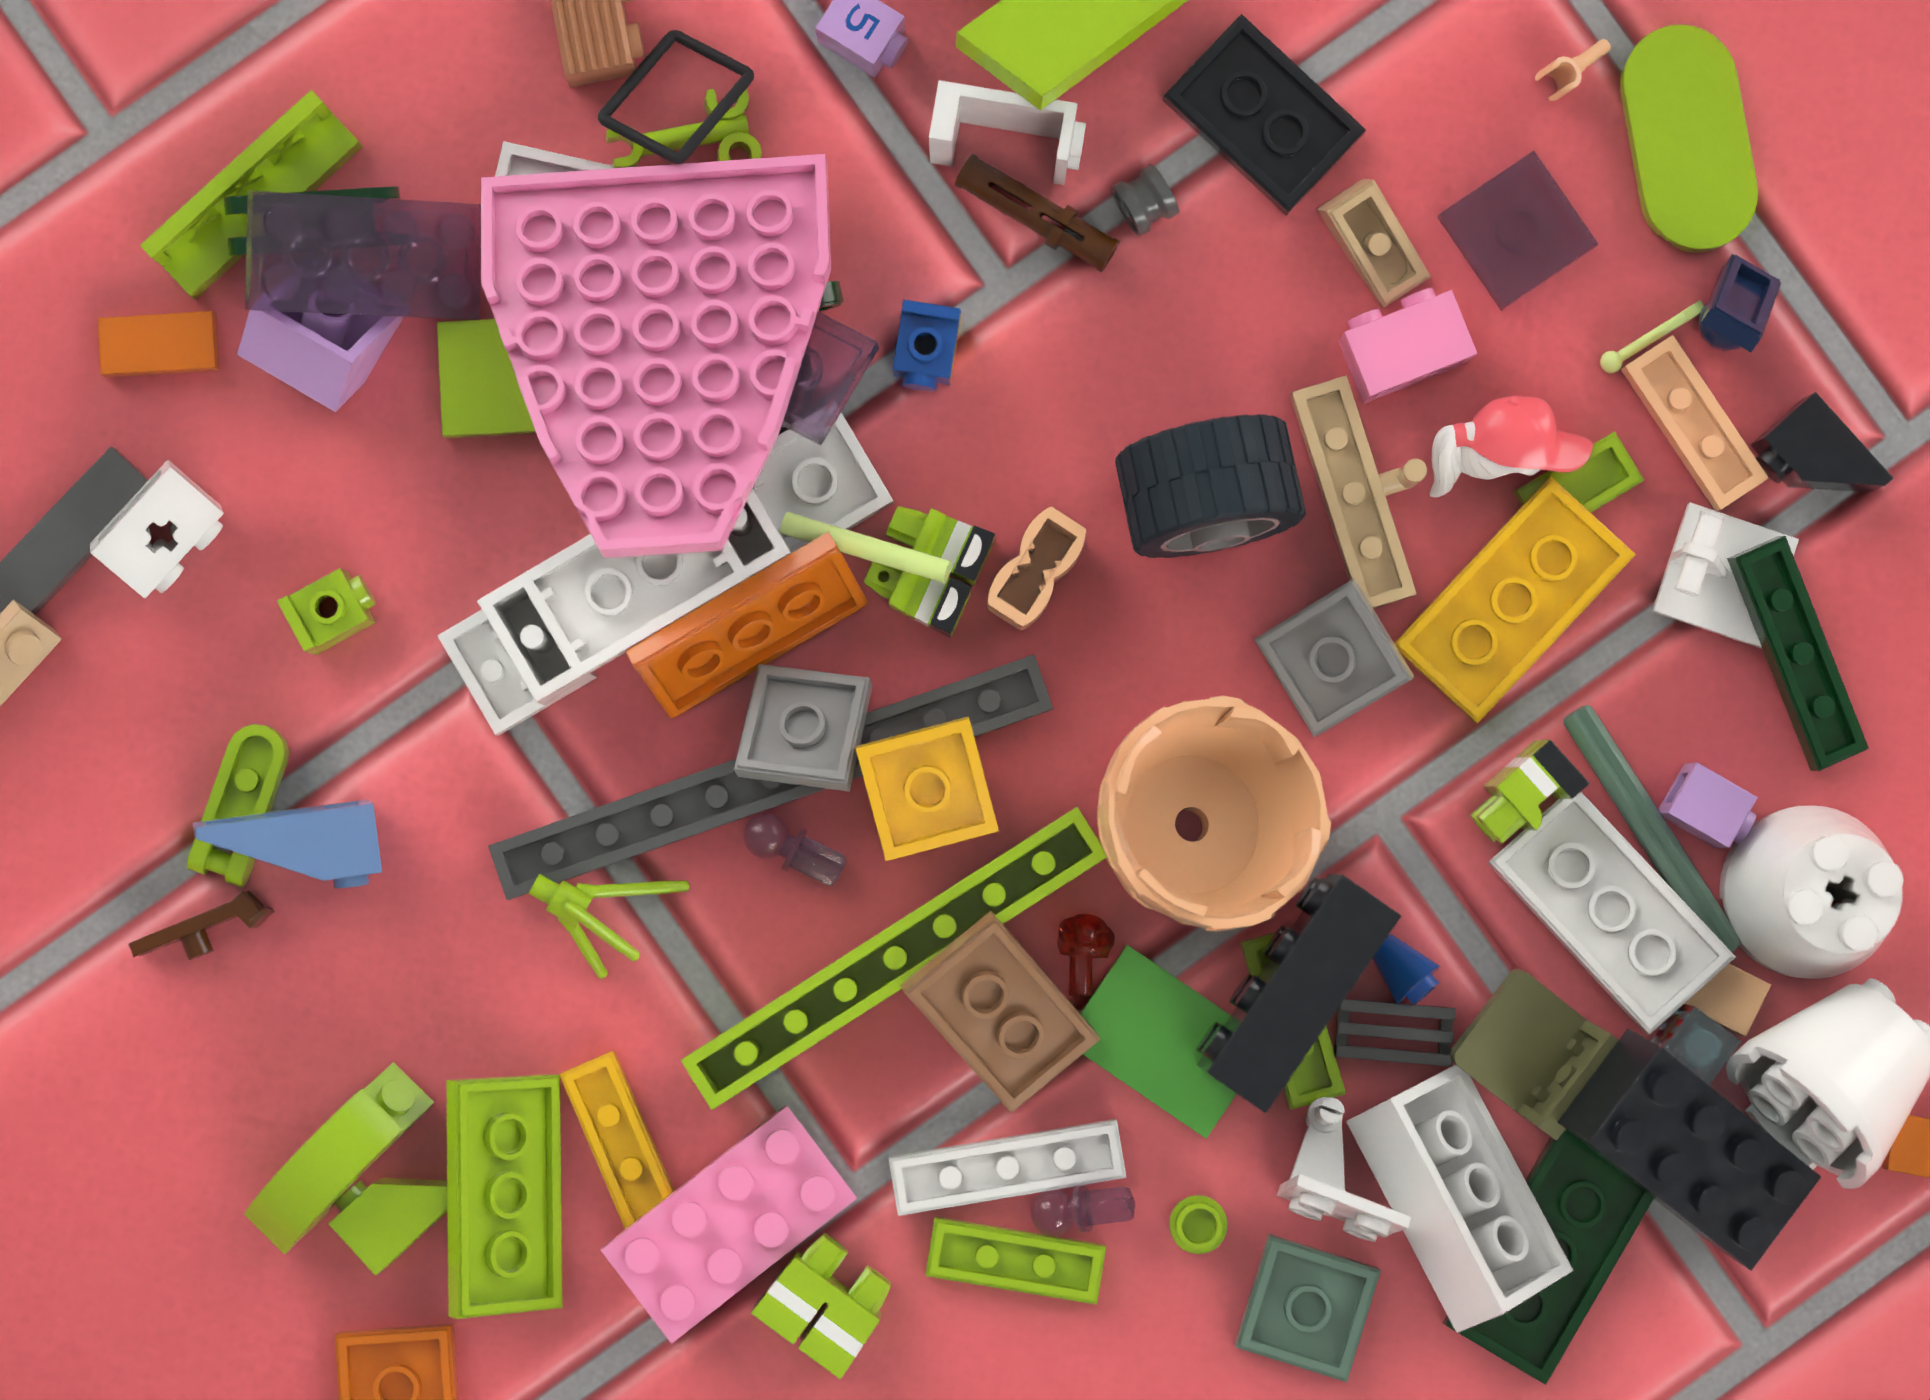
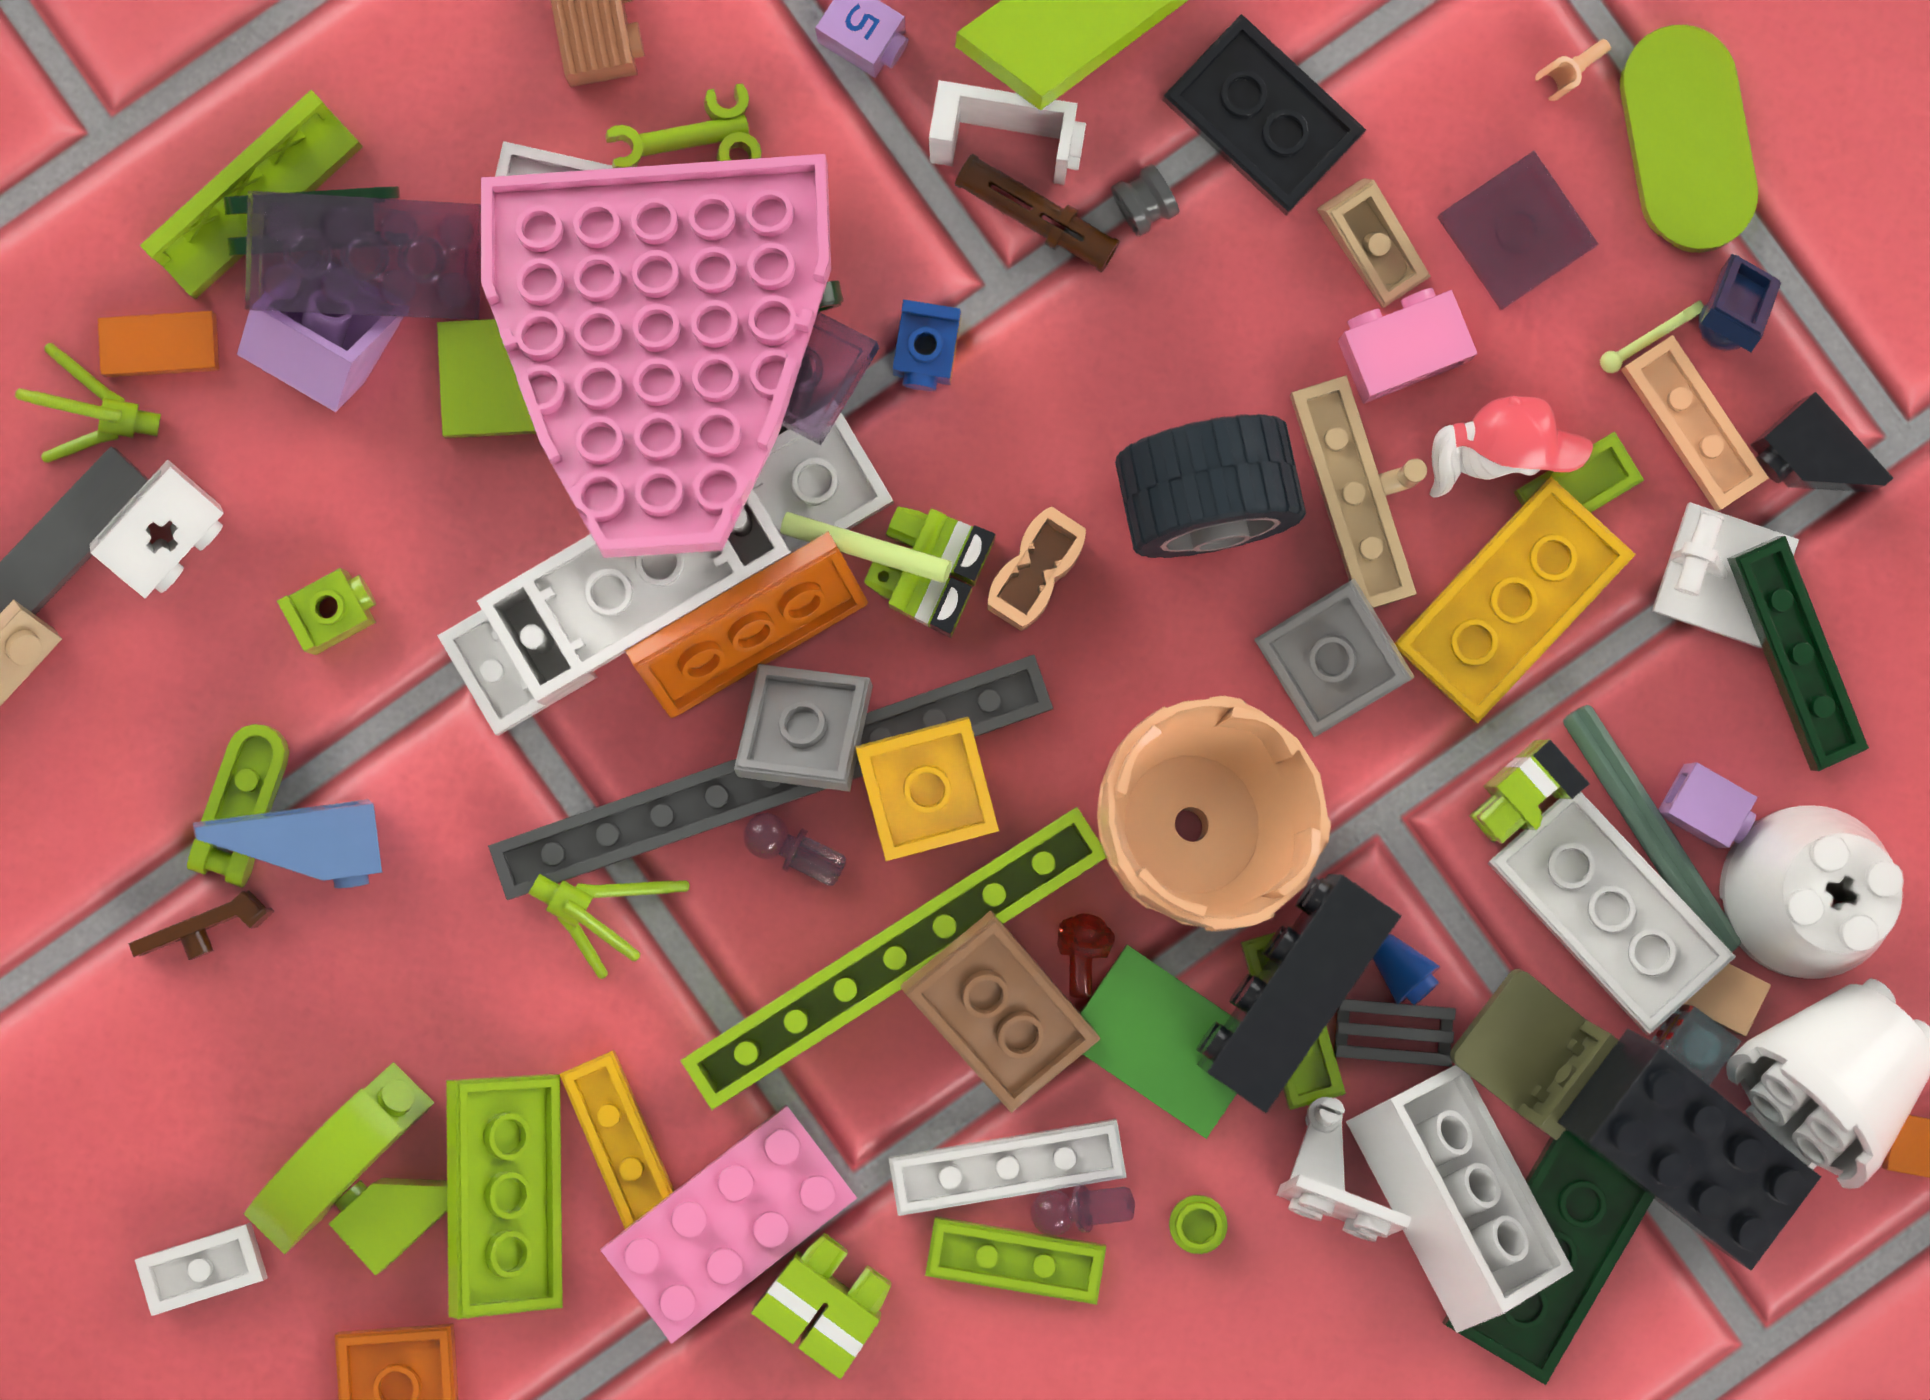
(114, 416): none -> lime plant
(201, 1269): none -> white plate
(708, 124): black piece -> none
(1307, 1307): sand green tile -> none

